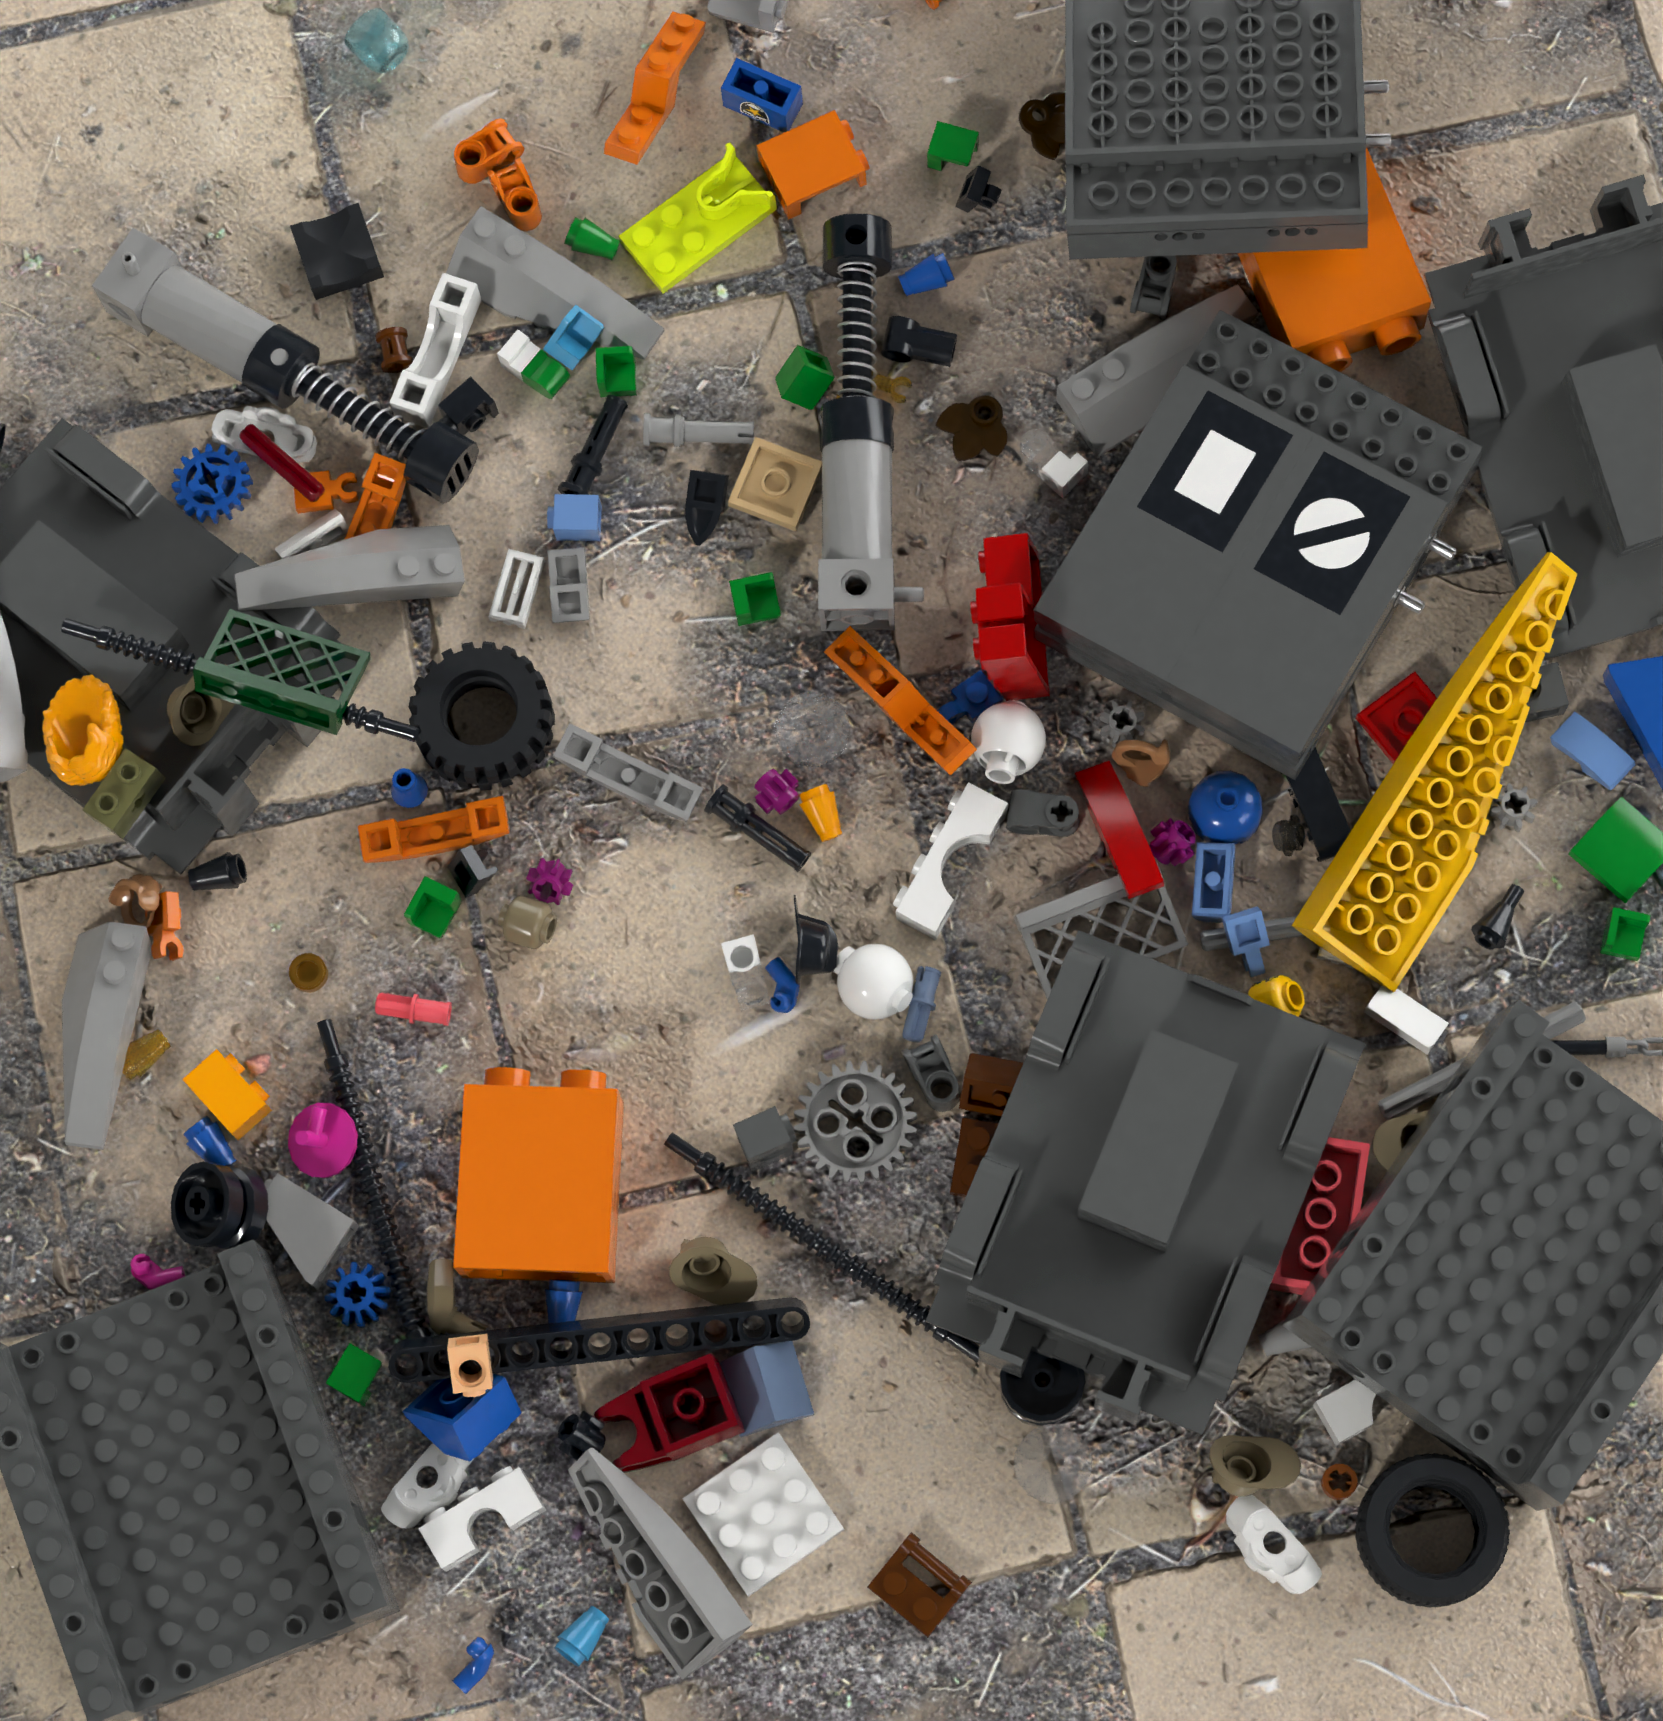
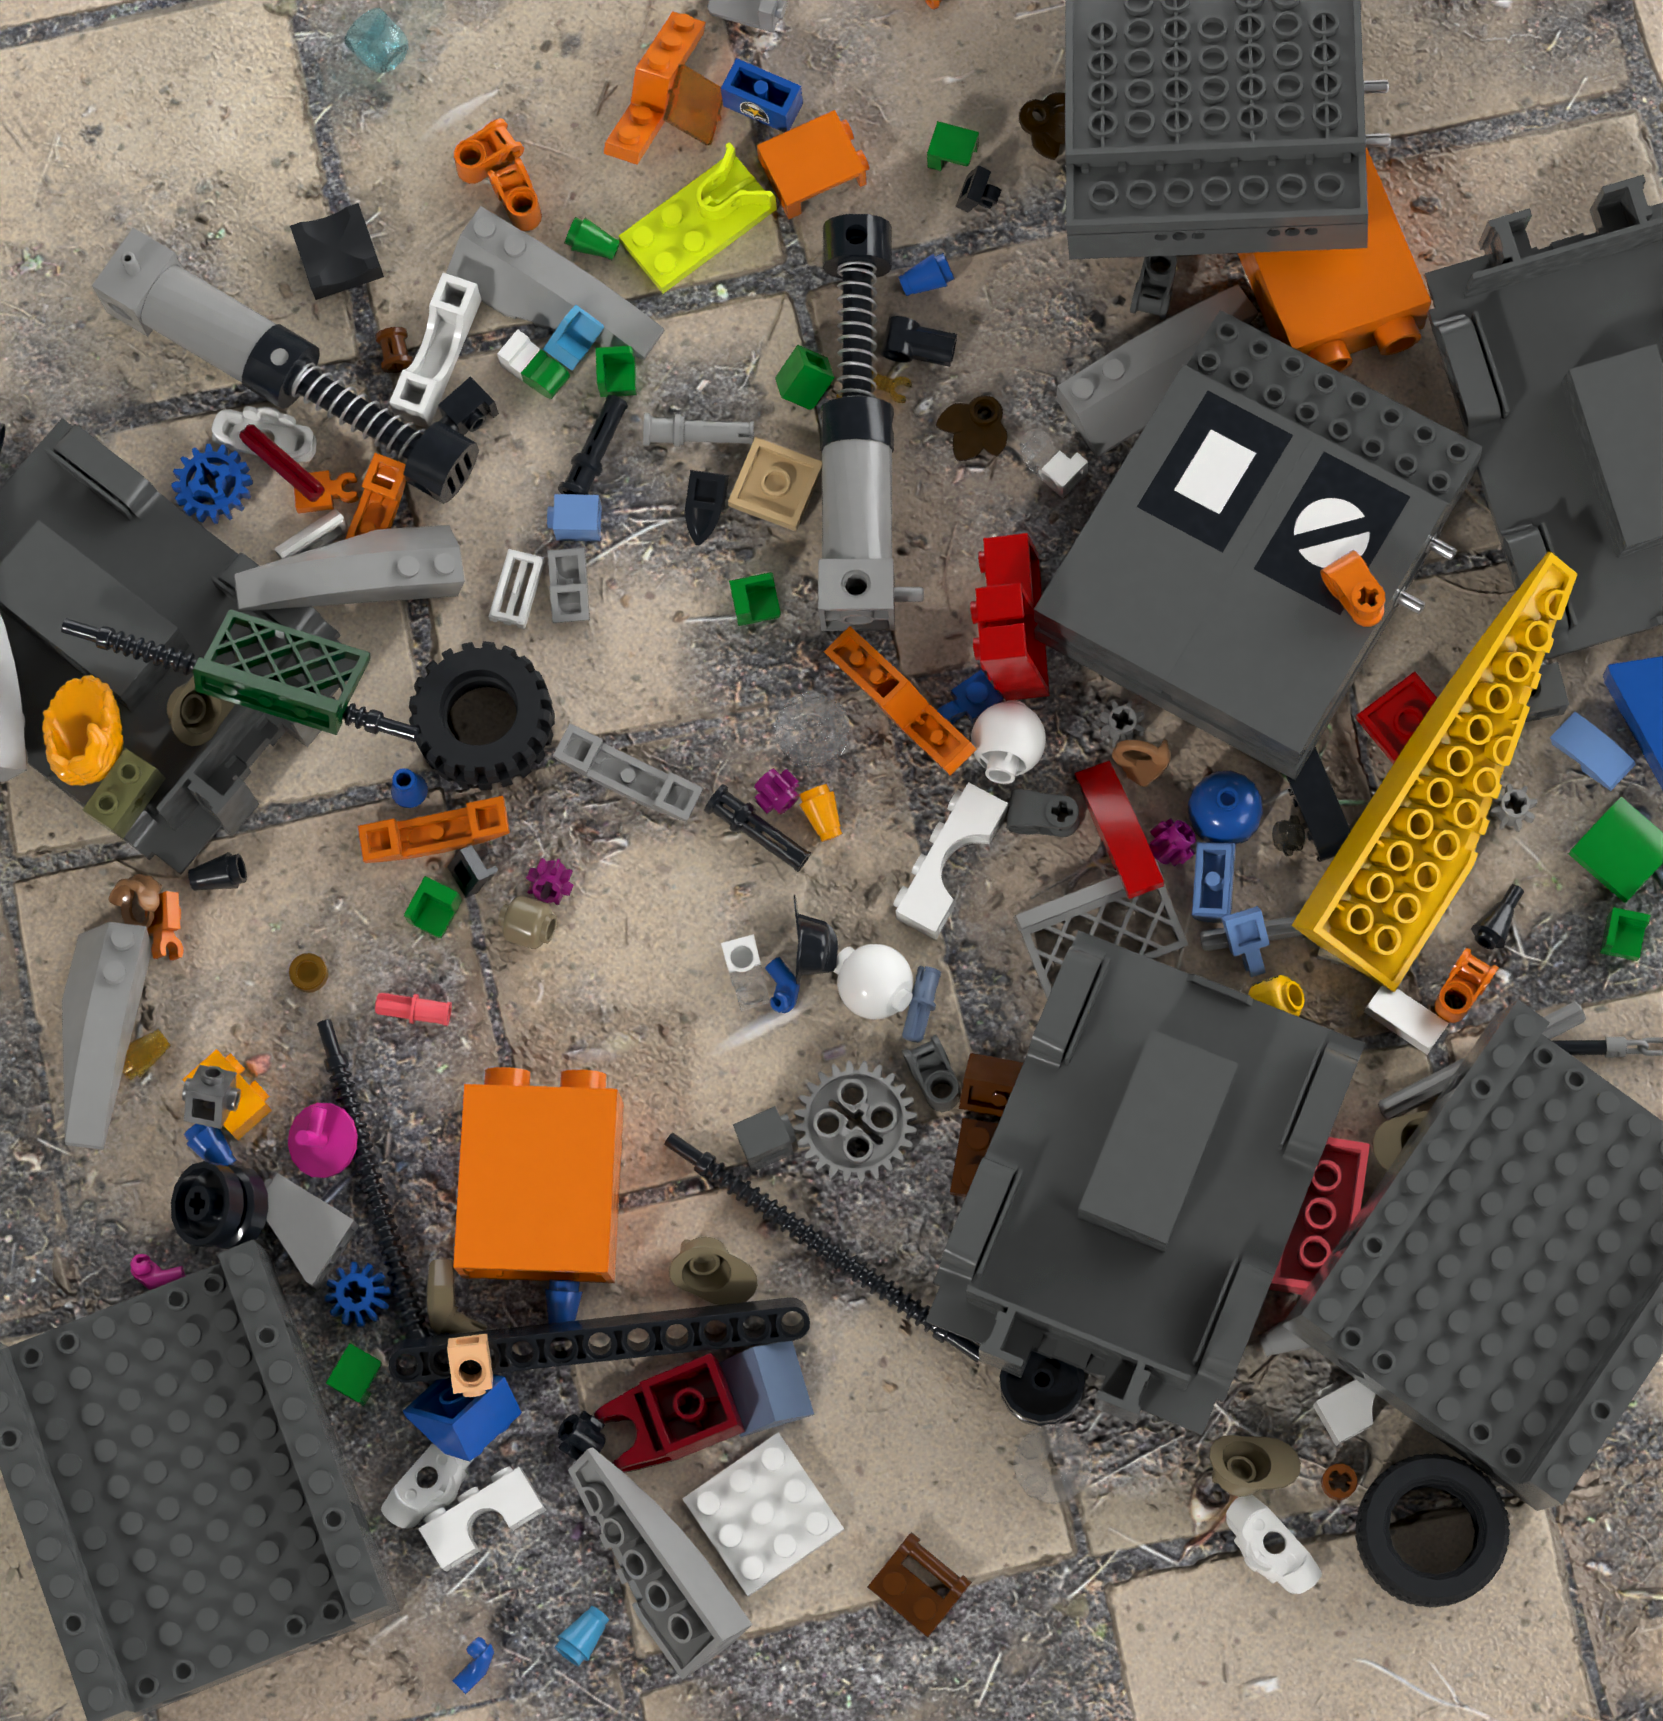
(210, 1096): none -> flat silver brick
(694, 105): none -> clear orange piece
(1353, 583): none -> orange piece
(1467, 981): none -> orange piece

